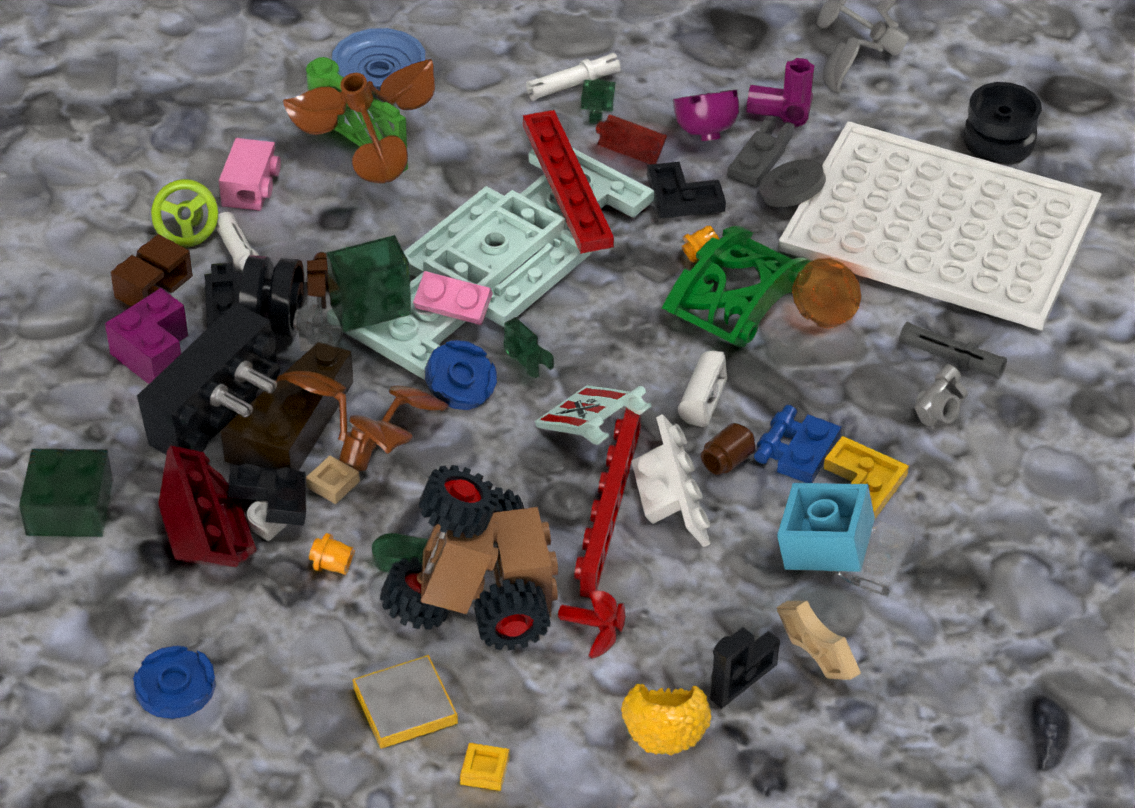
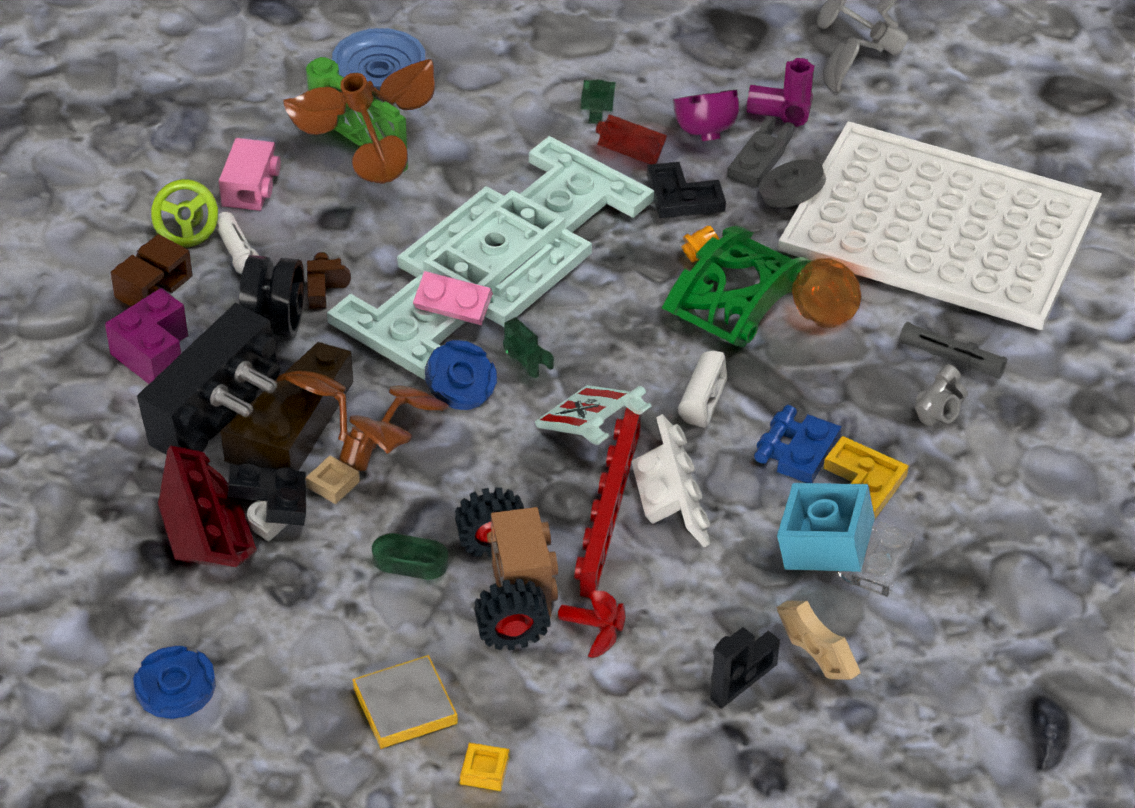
(66, 492): clear green brick -> none
(221, 290): black hinge -> none
(311, 326): clear bracket -> none
(331, 555): light orange hose -> none
(369, 283): clear green brick -> none
(454, 555): brick -> none
(568, 182): red plate -> none
(573, 76): white pin -> none
(667, 719): yellow hair -> none
(728, 449): reddish brown brick -> none
(1002, 122): black wheel -> none

